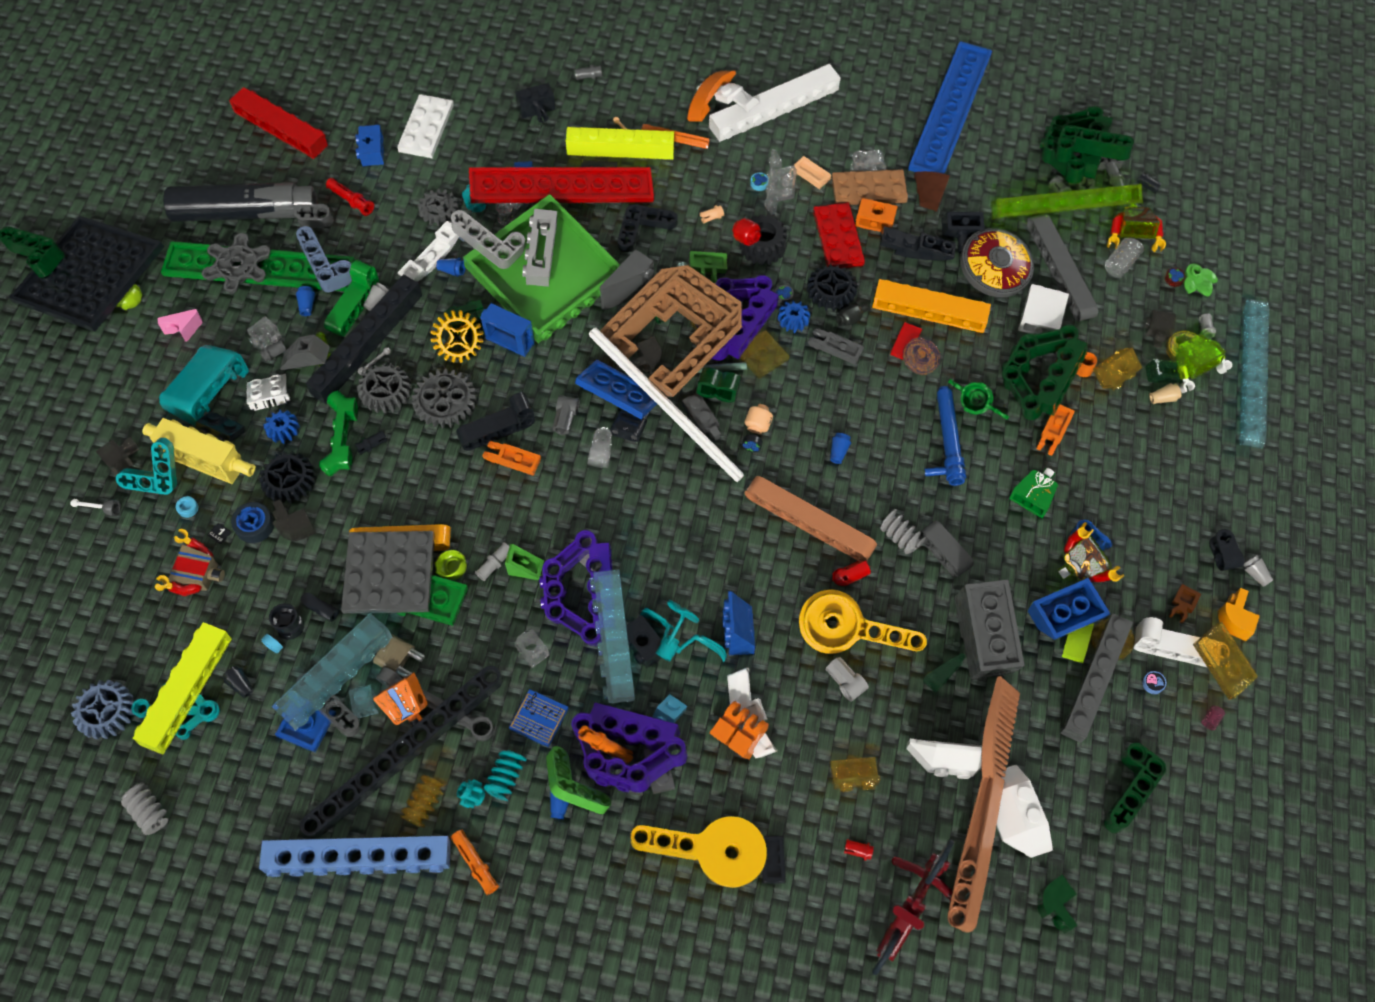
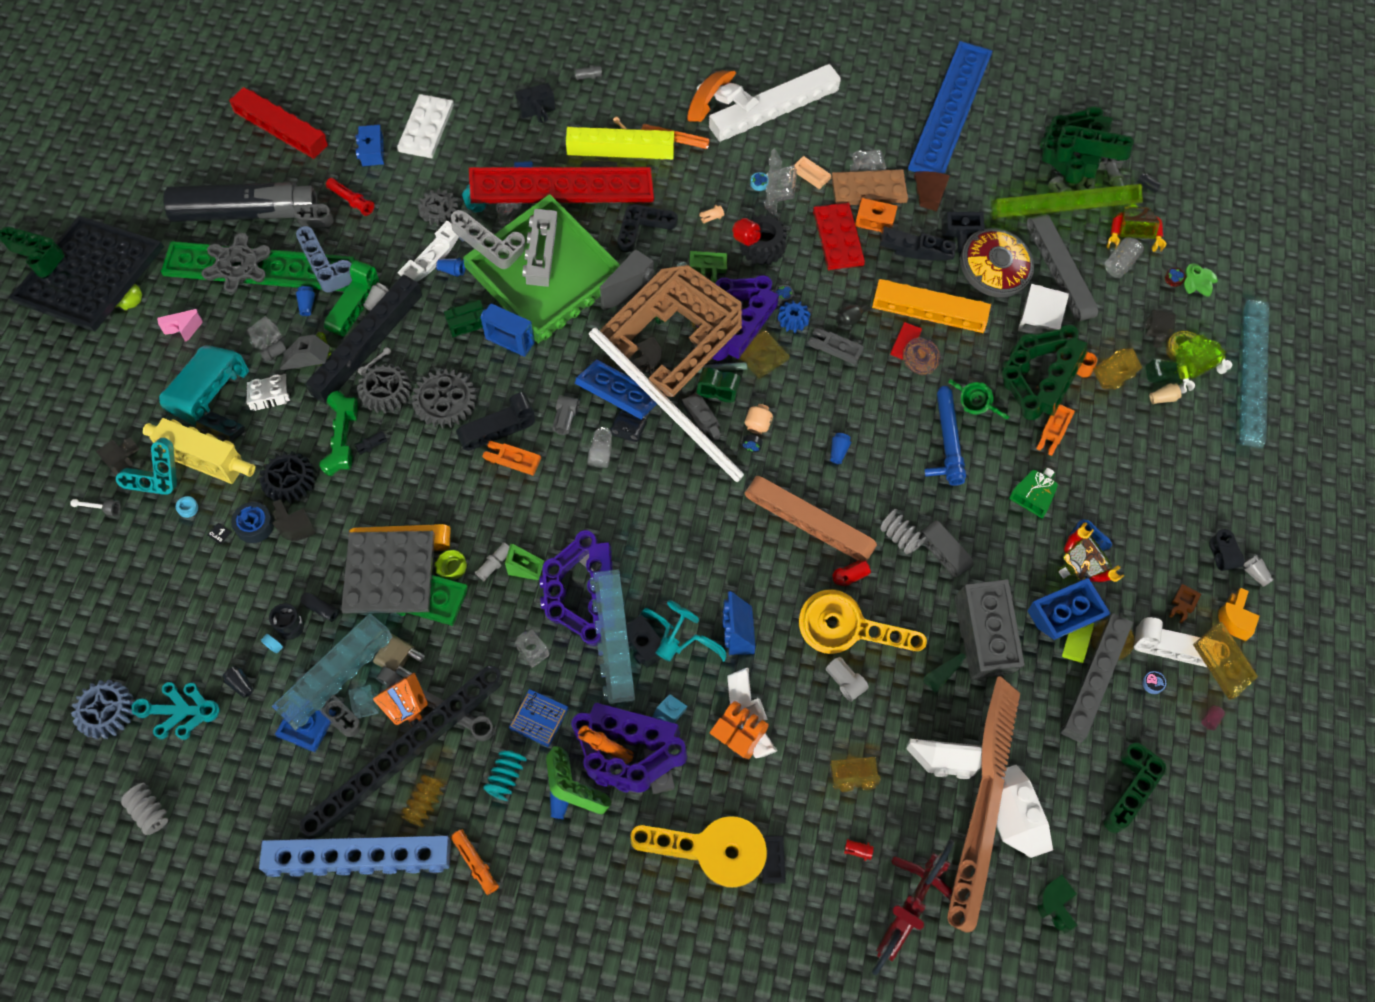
(182, 688): neon yellow brick -> none
(192, 569): torso -> none
(281, 426): blue gear -> none
(450, 342): yellow gear -> none
(470, 793): teal gear -> none
(832, 287): black gear -> none
(1207, 326): light grey pin -> none

